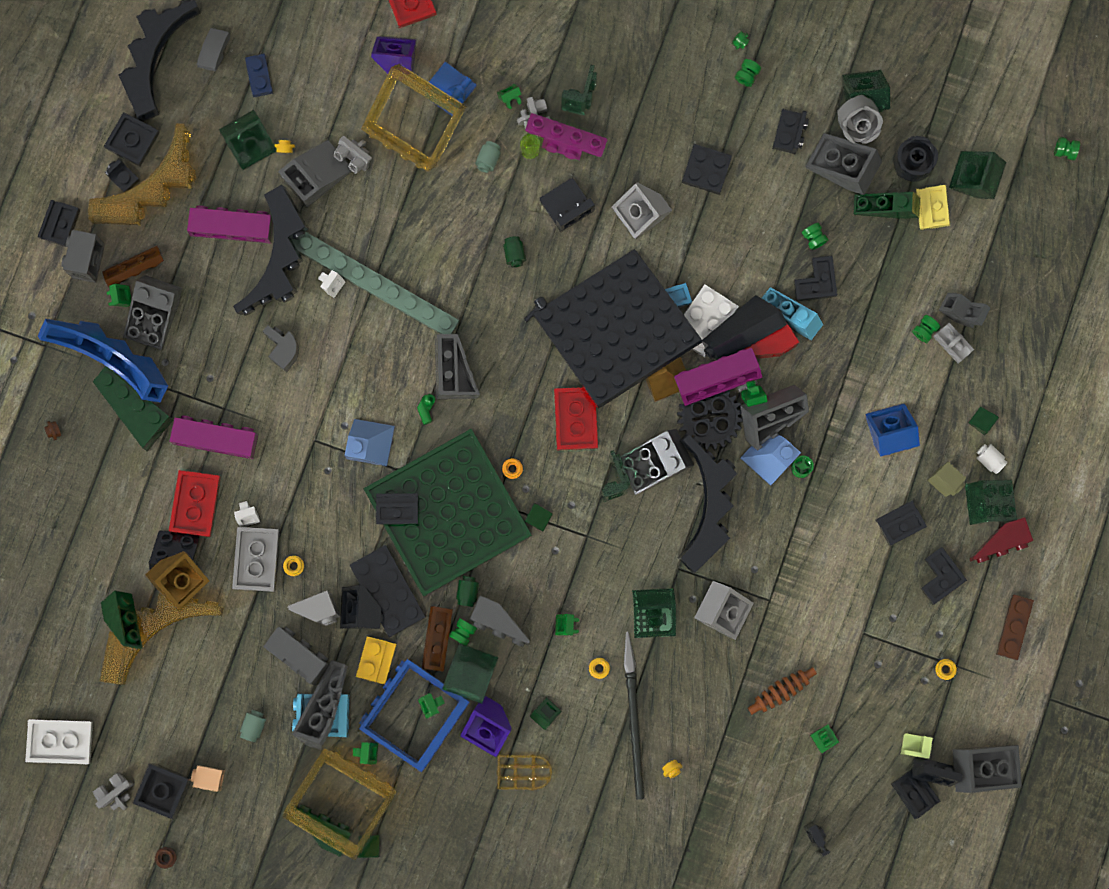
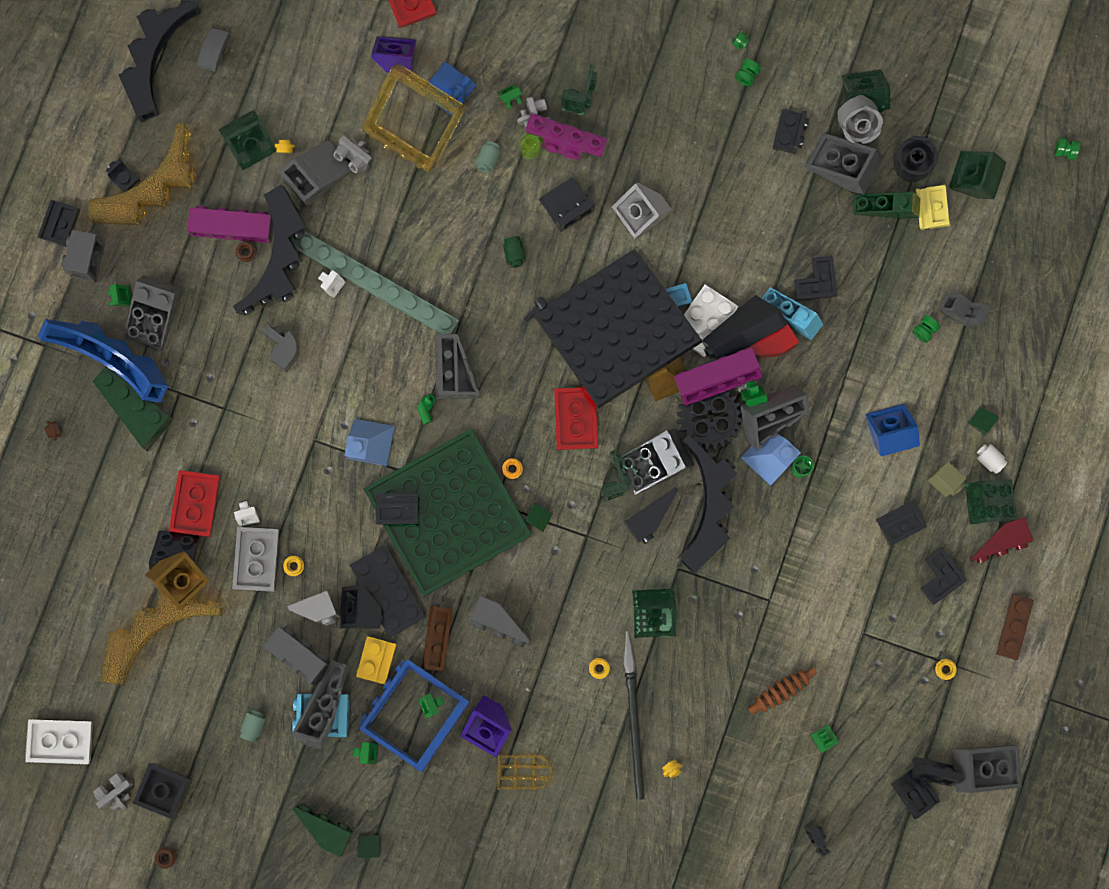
(121, 618): dark green slope -> none
(131, 139): black plate -> none
(133, 266): reddish brown plate -> none
(208, 778): light nougat brick -> none
(214, 438): magenta brick -> none
(243, 246): none -> reddish brown plate
(259, 75): dark blue plate -> none
(322, 832): clear yellow window -> none
(463, 631): green wheel -> none
(467, 591): dark green brick -> none
(470, 673): clear green slope -> none
(545, 713): dark green slope -> none
(565, 625): green tile -> none
(646, 521): none -> black slope
(706, 169): black plate -> none
(724, 610): light grey slope -> none
(814, 236): green wheel -> none
(916, 746): yellowish green panel -> none
(953, 343): light grey hips -> none

